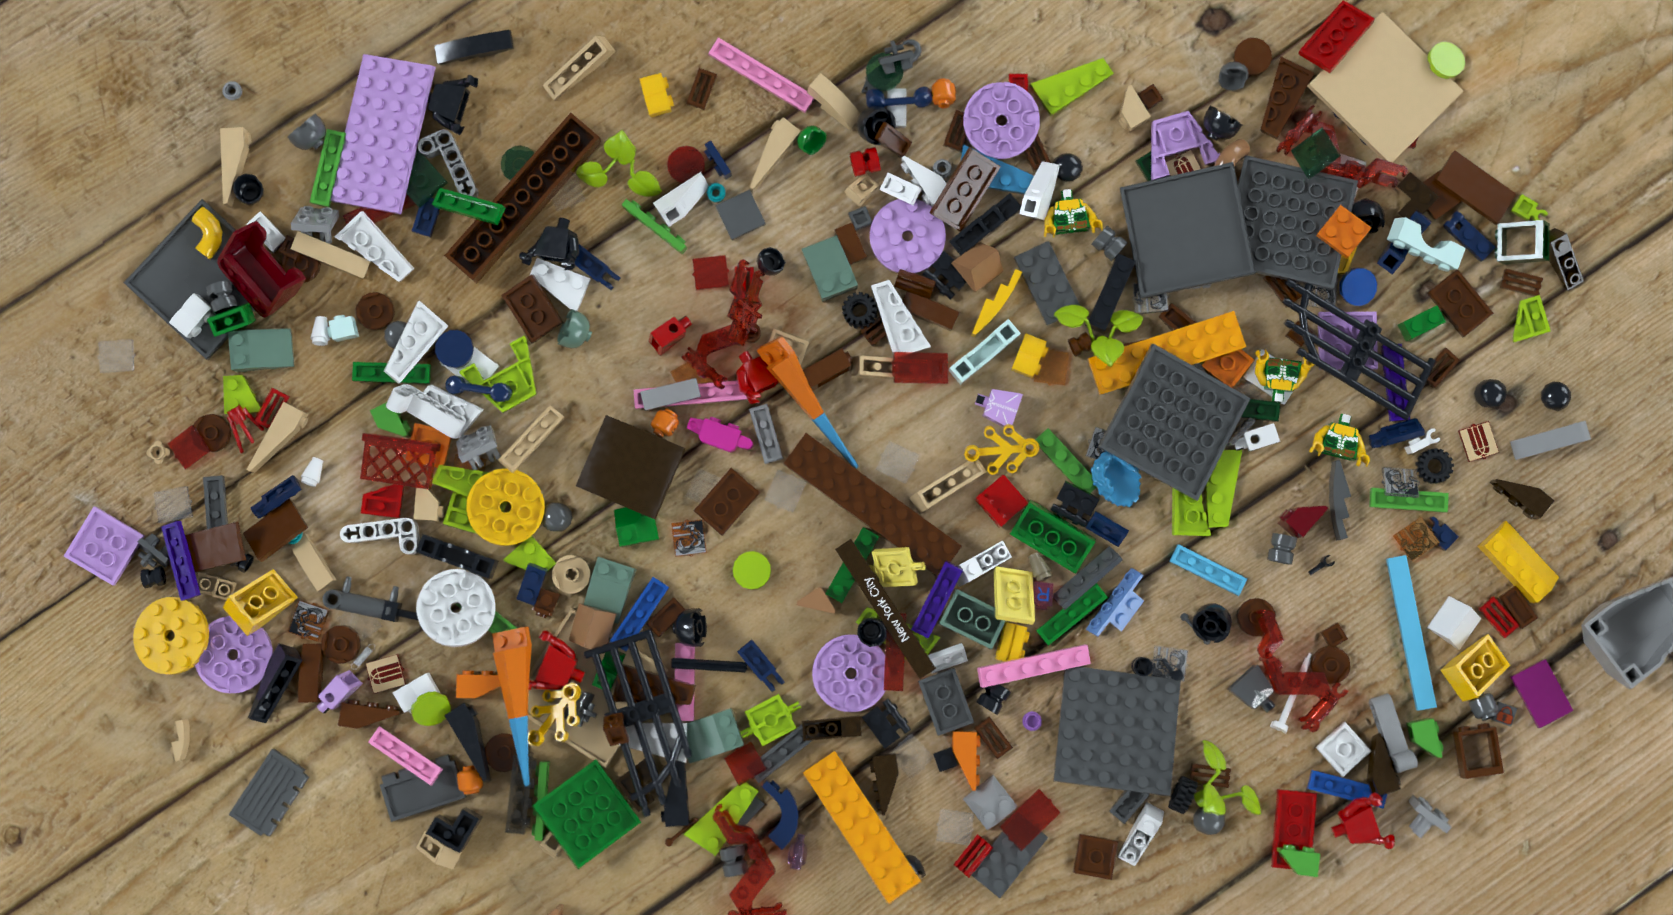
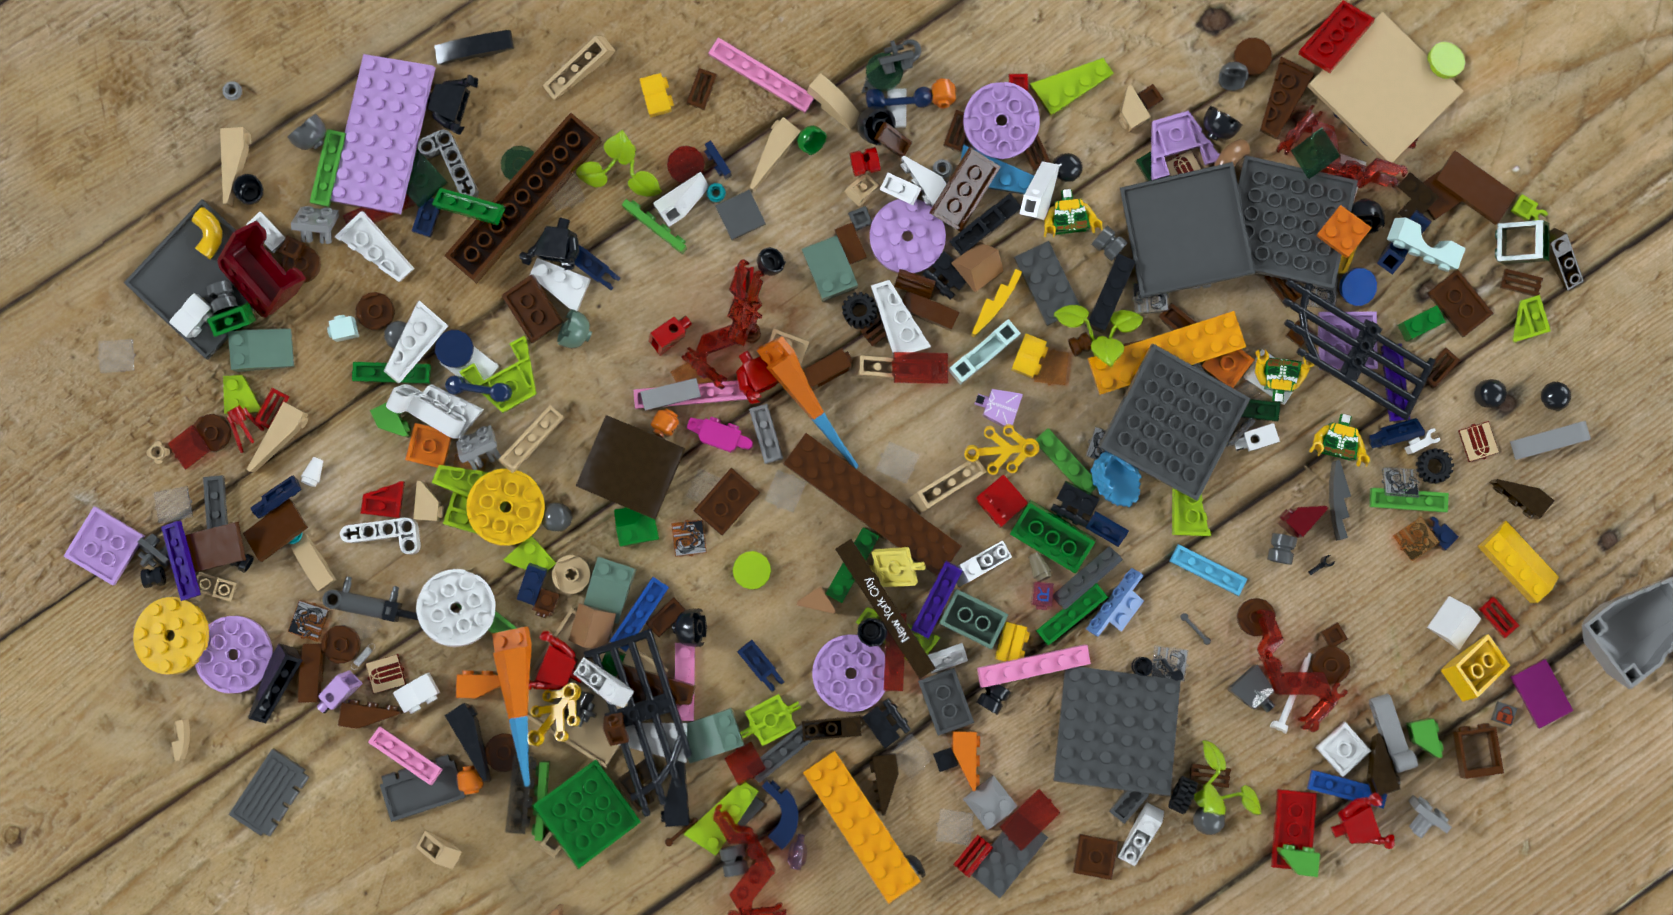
(259, 602): yellow slope -> none
(319, 333): white cone -> none
(330, 254): tan tile -> none
(396, 444): clear red fence -> none
(430, 708): lime tile -> none
(455, 834): black brick -> none
(457, 556): black arch -> none
(603, 683): none -> white slope
(710, 272): clear red piece -> none
(710, 665): black axle -> none
(983, 724): reddish brown tile -> none
(1014, 595): light yellow plate -> none
(1032, 721): medium lavender plate -> none
(1212, 622): black cylinder -> none
(1221, 489): lime wing -> none
(1411, 633): medium azure tile -> none
(1469, 236): dark blue plate -> none
(1484, 706): dark grey head -> none
(1518, 607): reddish brown tile -> none

